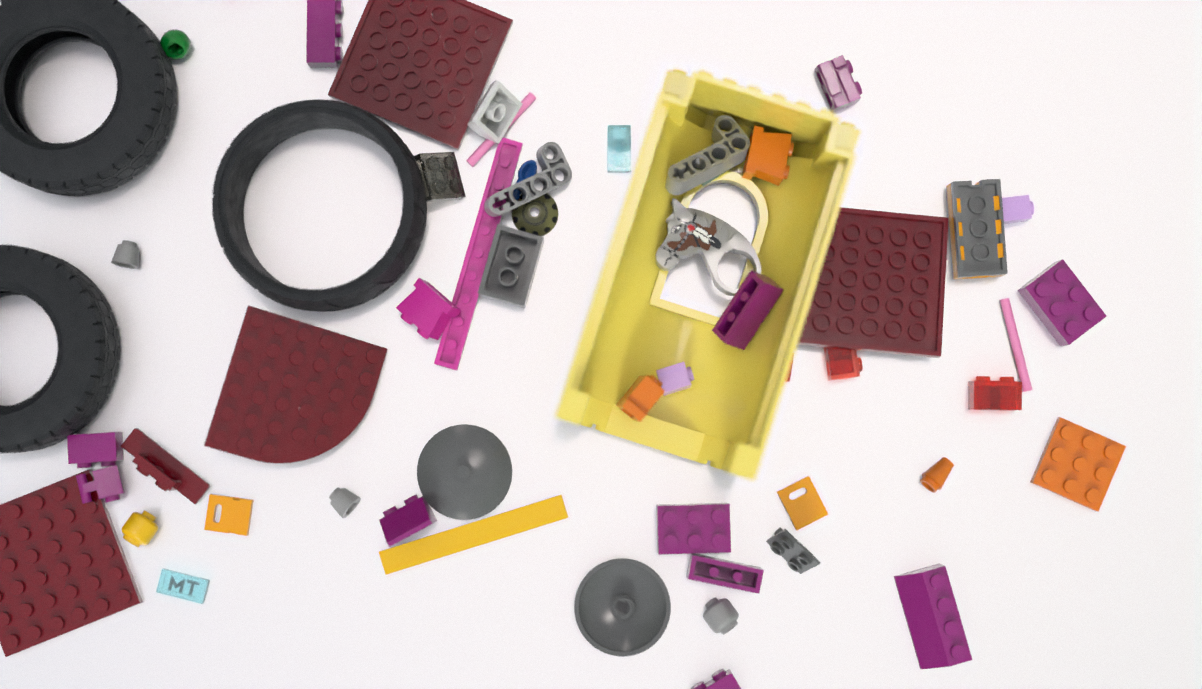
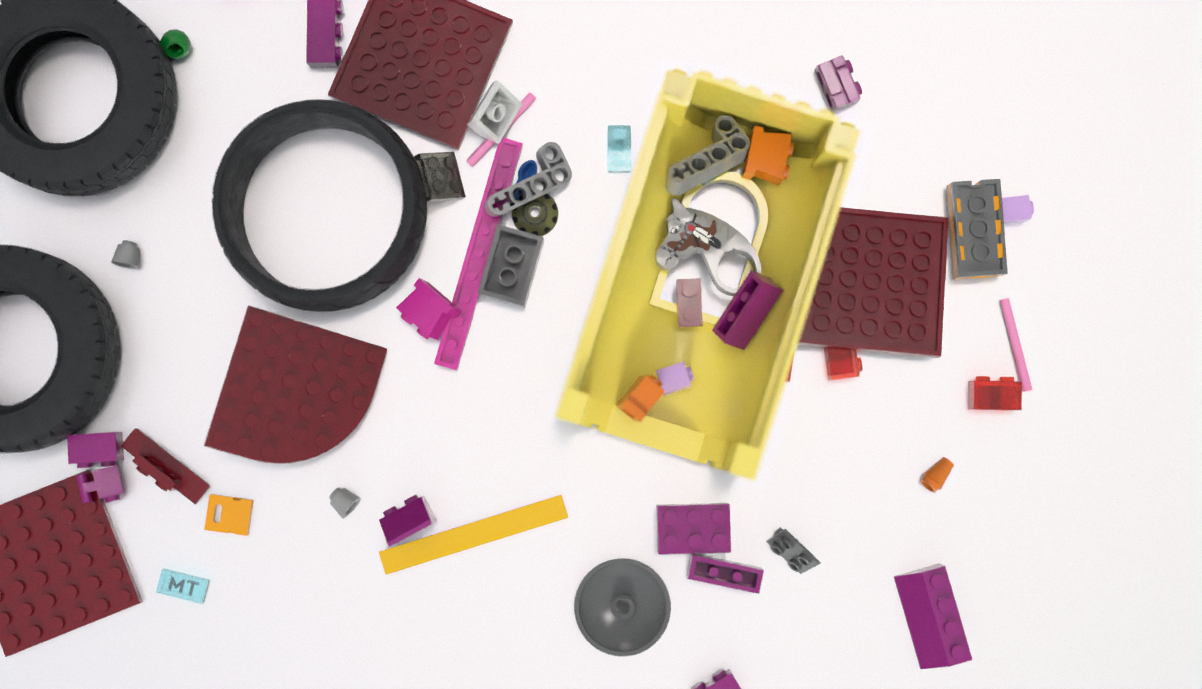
(140, 528): yellow head -> none
(464, 472): dark grey dish -> none
(689, 302): none -> plate
(720, 615): light grey head -> none
(806, 507): light orange piece -> none
(1062, 303): magenta brick -> none
(1078, 464): orange plate -> none

